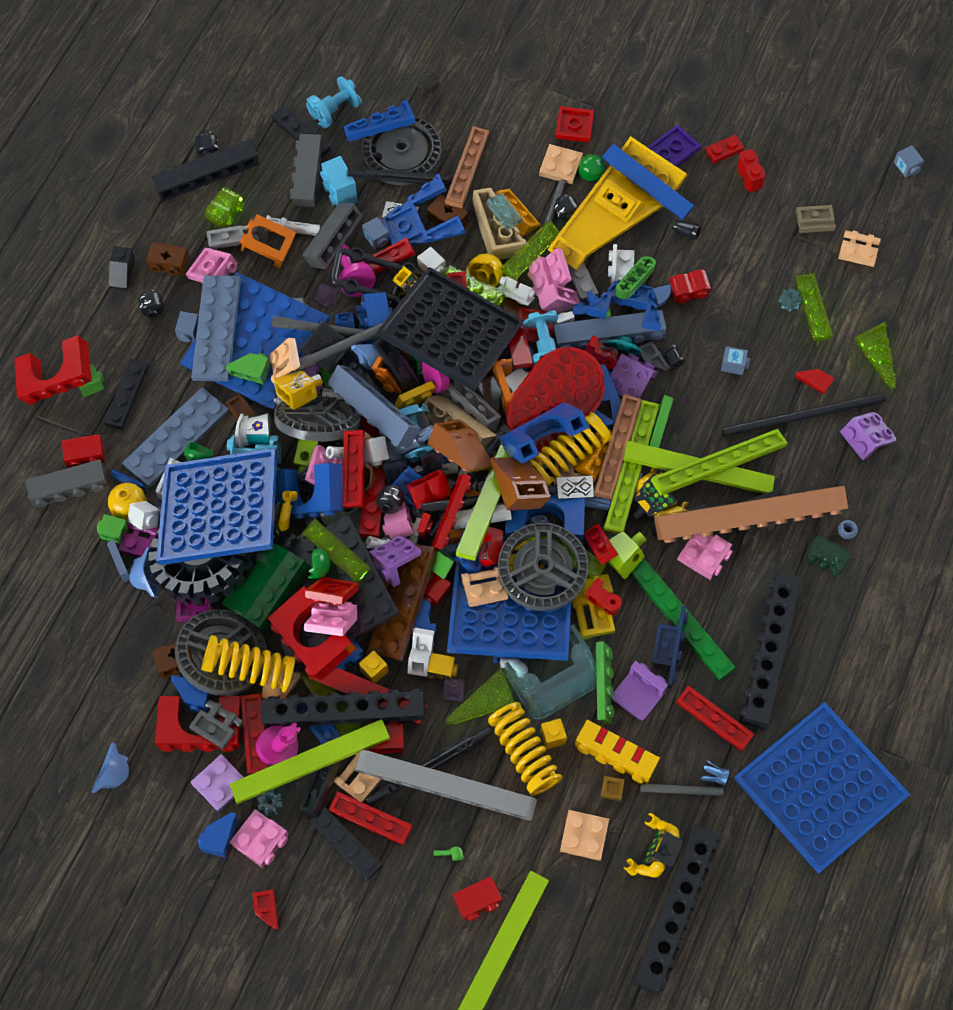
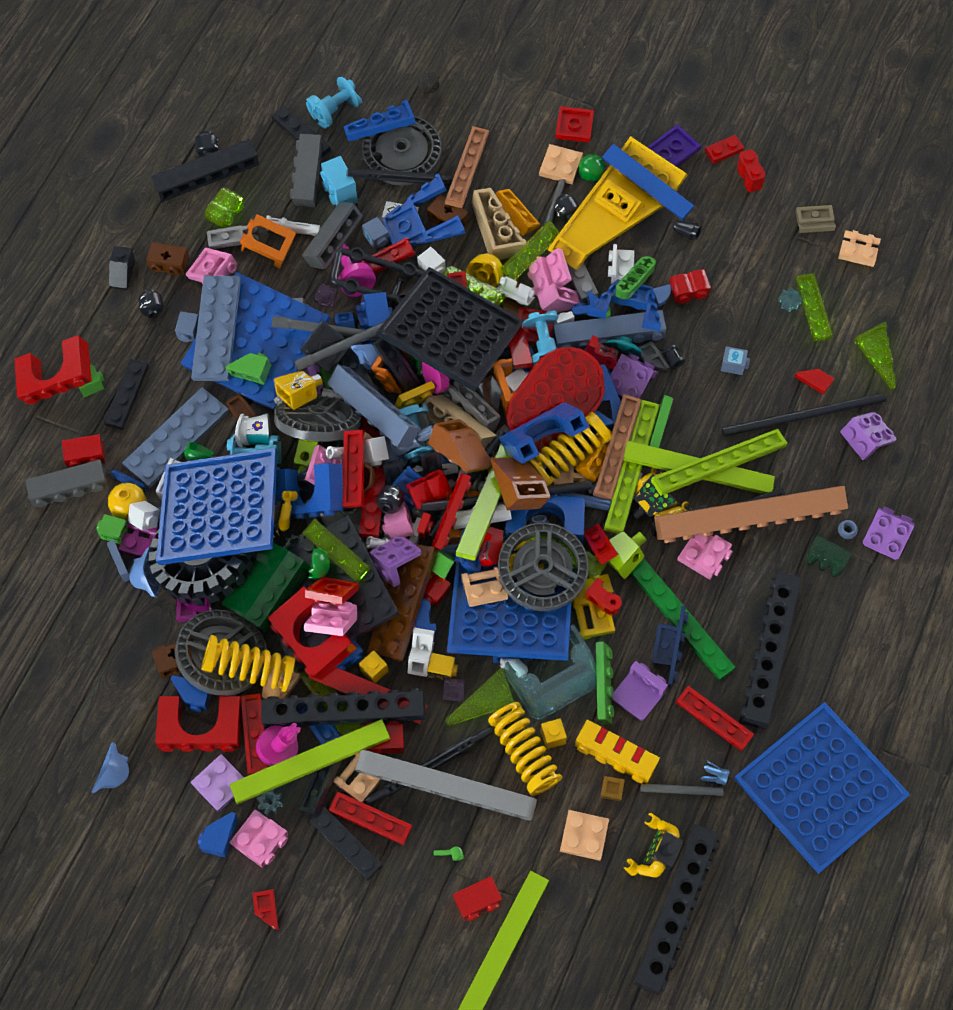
(212, 729): dark grey plate -> none
(284, 355): light nougat plate -> none
(405, 279): brick -> none
(504, 210): clear light blue plate -> none
(575, 487): white sticker -> none
(888, 532): none -> medium lavender bracket
(908, 161): sand blue brick -> none

